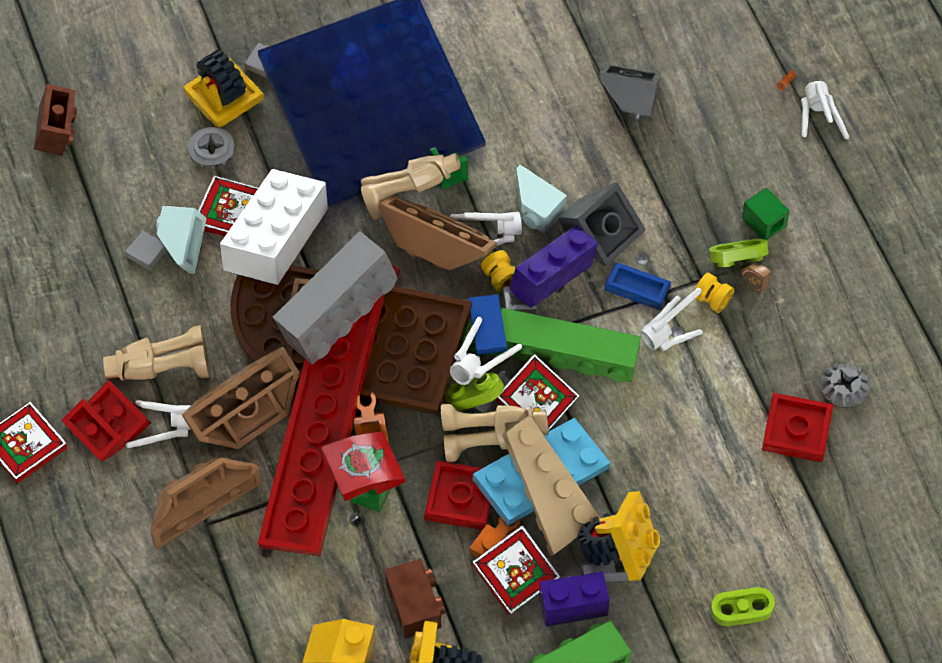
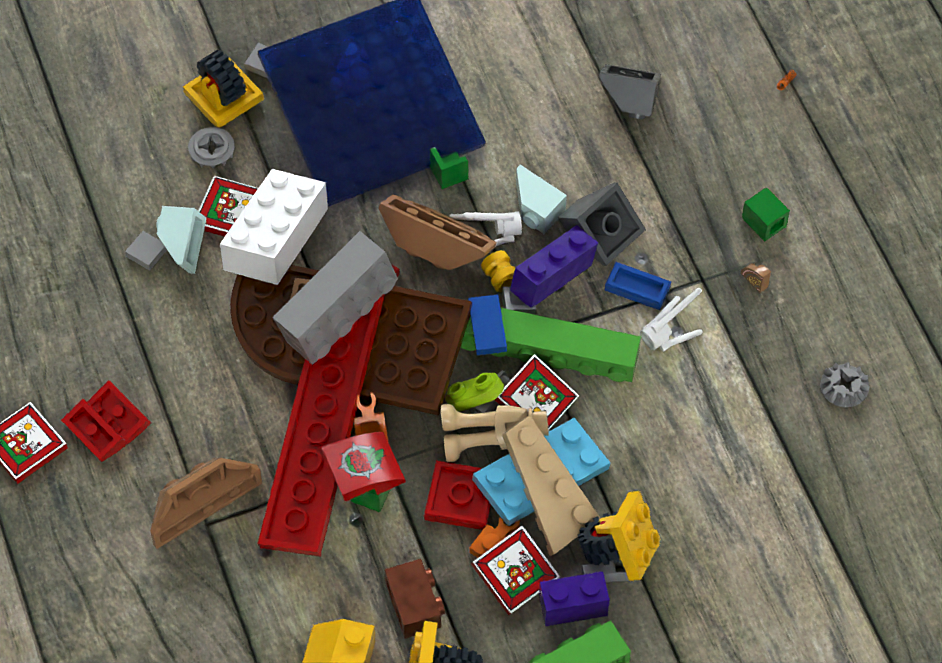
(55, 120): copper brick -> none
(142, 362): tan piece -> none
(176, 421): white plant -> none
(245, 402): medium nougat wedge -> none
(419, 176): tan piece -> none
(469, 365): white plant -> none
(714, 293): yellow wheel -> none
(741, 606): lime plate -> none
(748, 250): lime plate -> none
(797, 427): red tile -> none
(819, 100): white plant -> none

